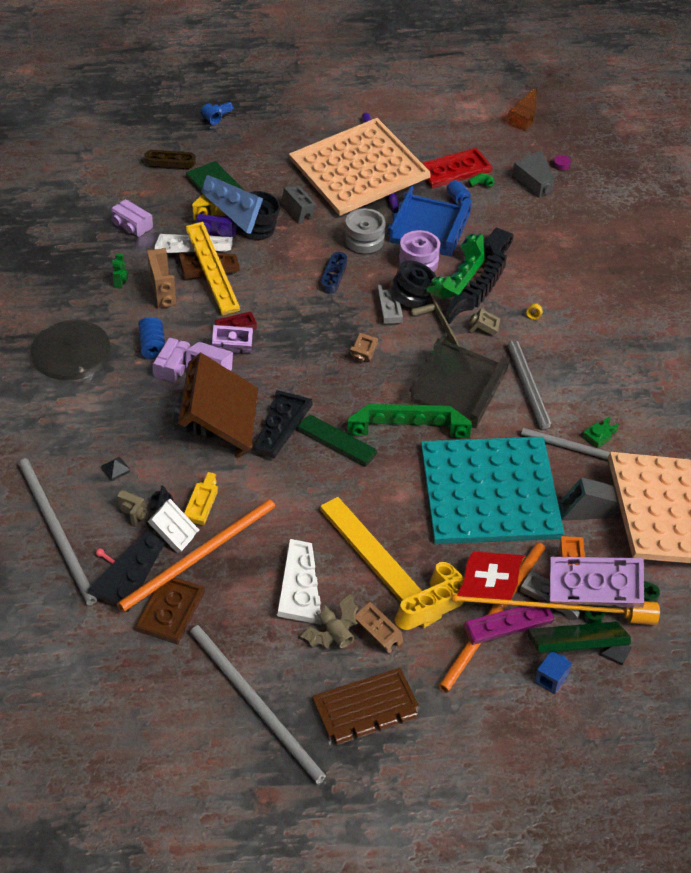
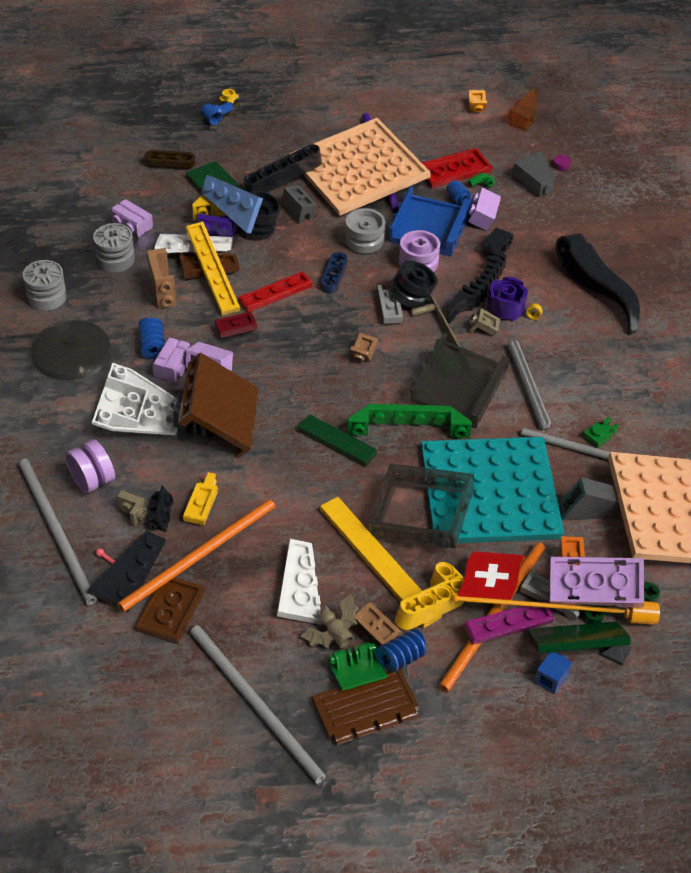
(44, 285): none -> light grey wheel
(90, 466): none -> lavender wheel
(114, 247): none -> light grey wheel
(116, 468): black slope -> none
(120, 273): green plate -> none
(134, 404): none -> white wedge
(173, 526): white plate -> none
(228, 95): none -> yellow plate
(232, 338): lavender brick -> none
(275, 291): none -> red tile
(282, 421): black wing -> none
(284, 169): none -> black beam
(356, 668): none -> green hinge
(402, 650): none -> blue piece
(427, 479): none -> clear smoke window
(452, 286): green slope -> none
(477, 100): none -> light orange bracket
(484, 208): none -> lavender brick
(507, 298): none -> dark purple brick
(592, 274): none -> black animal

